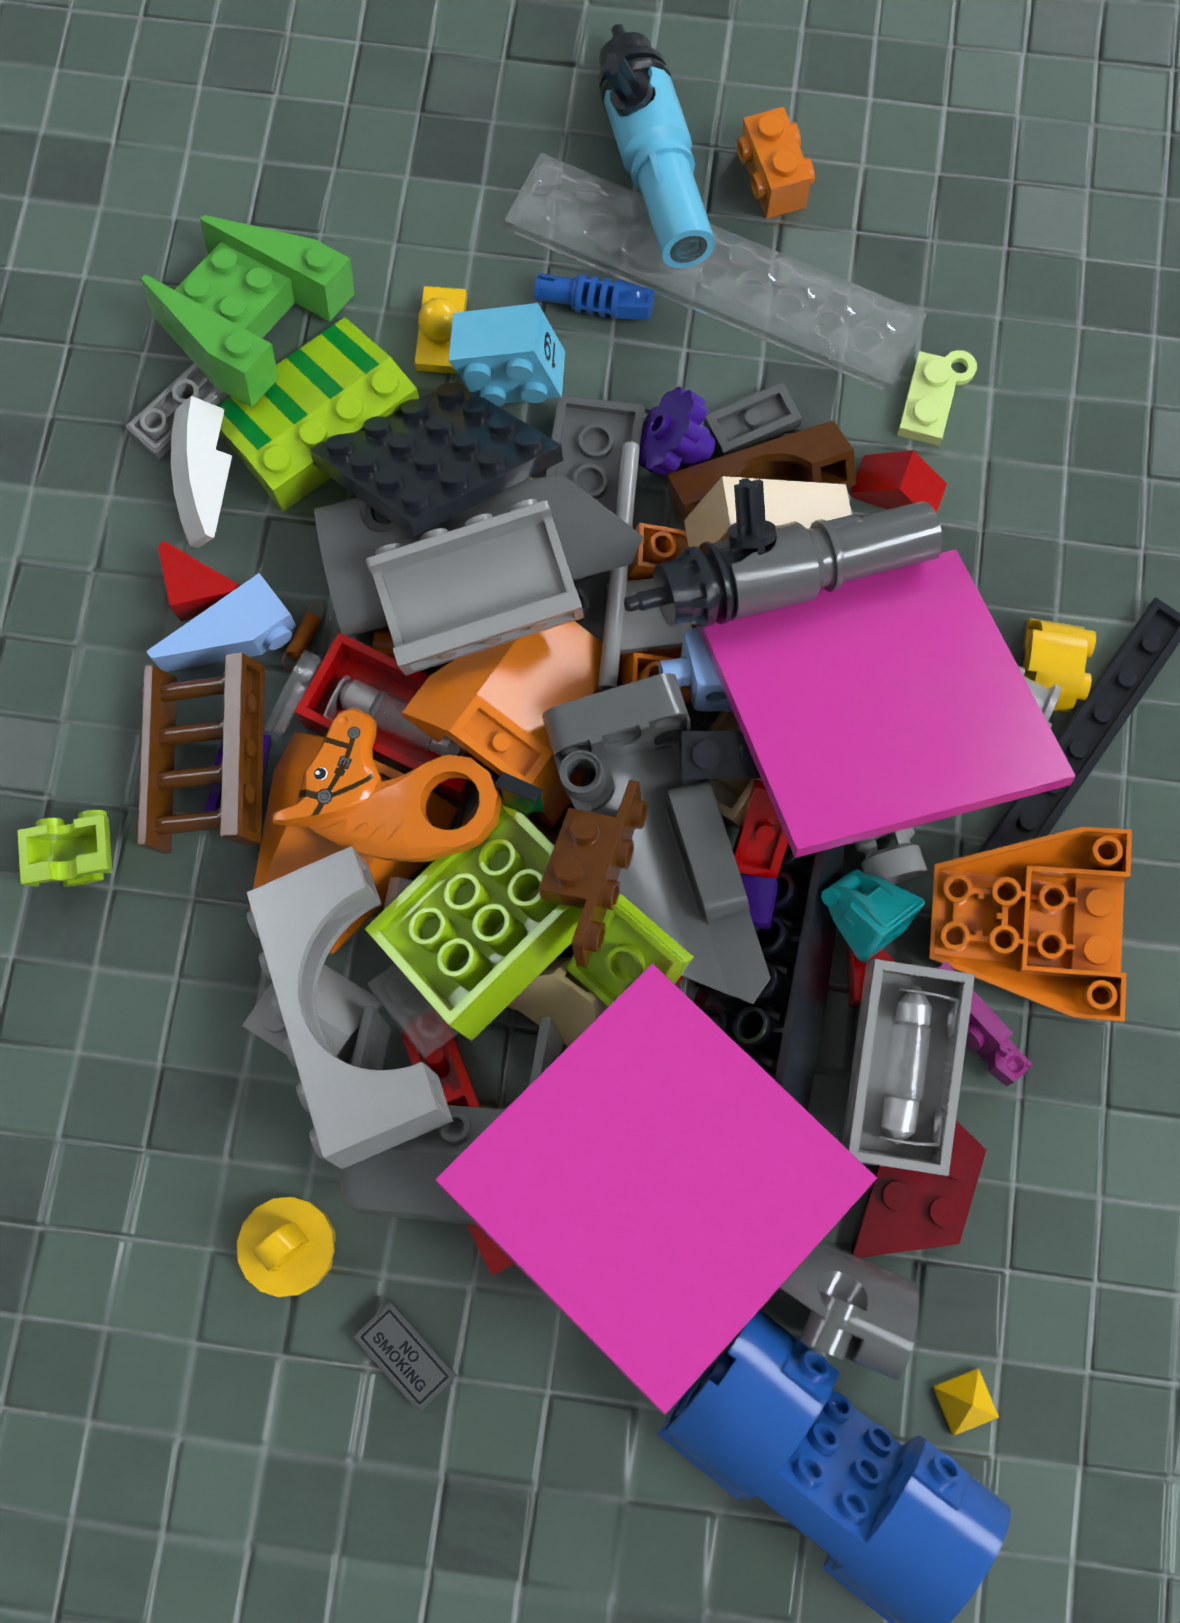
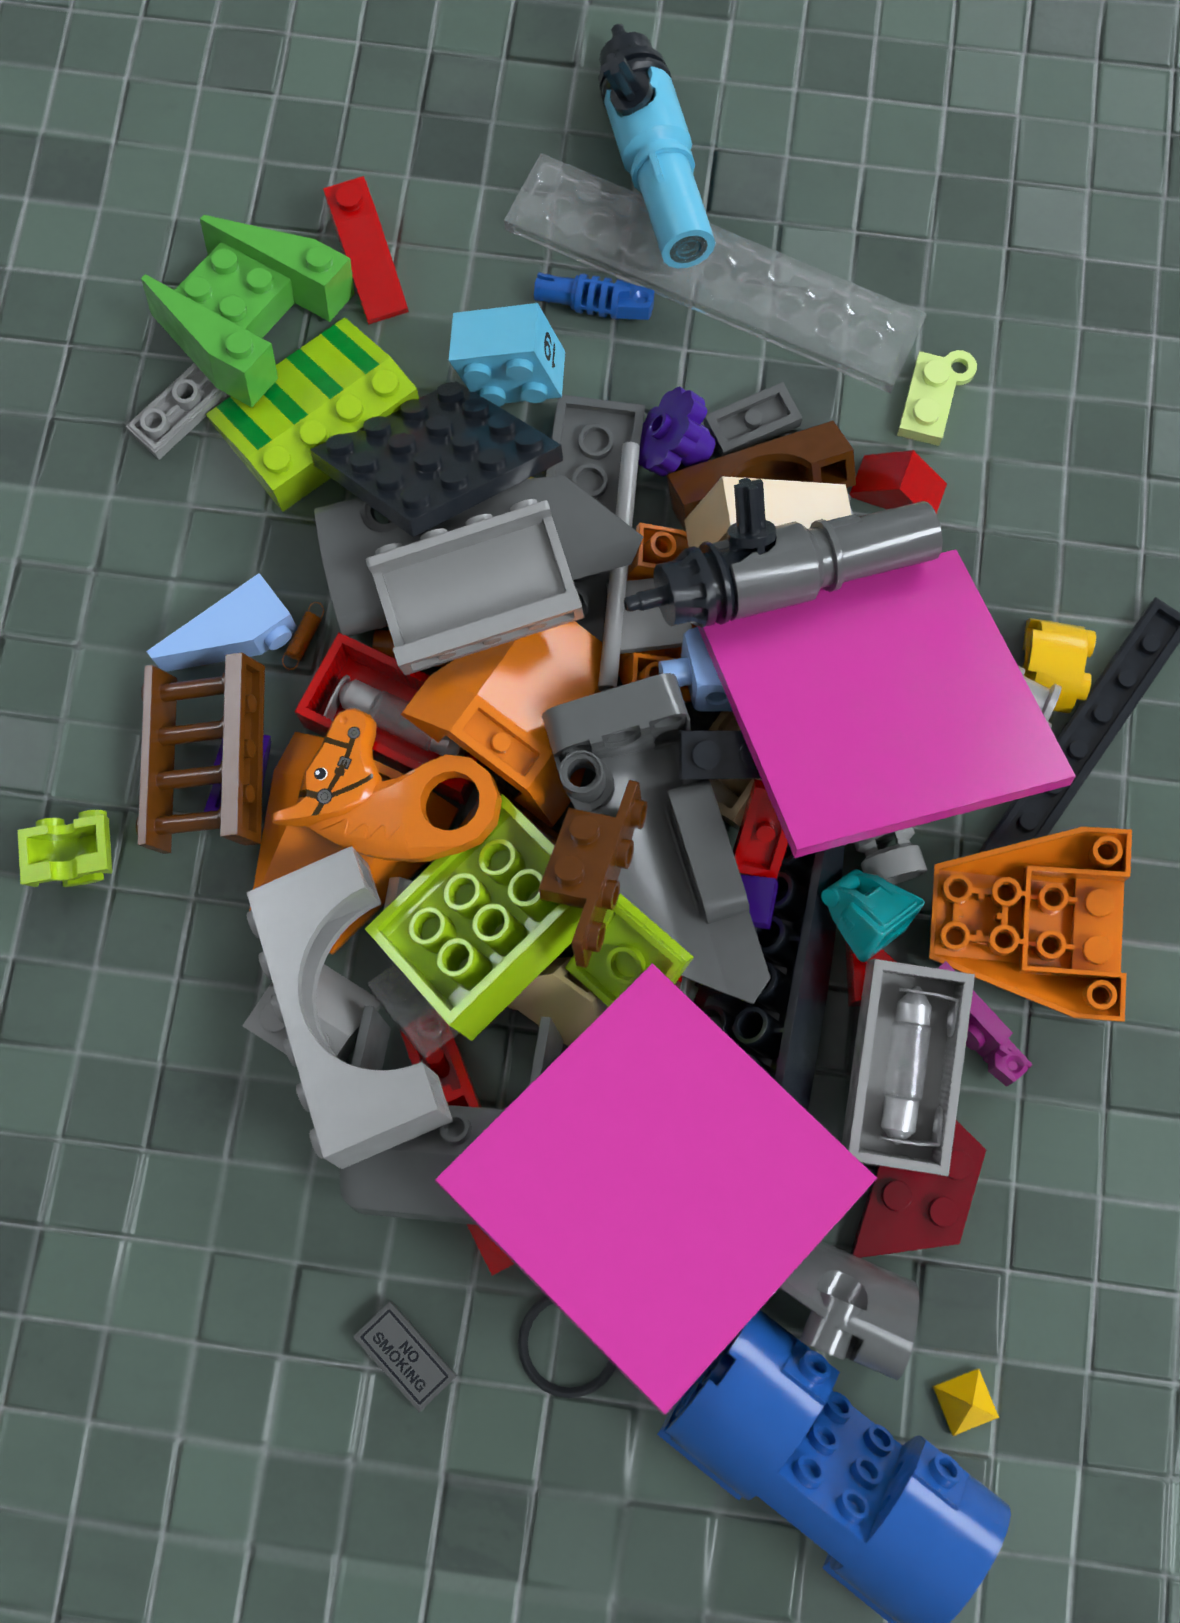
(191, 584): red slope -> none
(198, 468): white slope -> none
(286, 1246): yellow tile -> none
(292, 694): clear tile -> none
(366, 246): none -> red slope
(436, 327): yellow tile -> none
(520, 794): piece -> none
(536, 1378): none -> black tyre
(775, 162): orange brick -> none

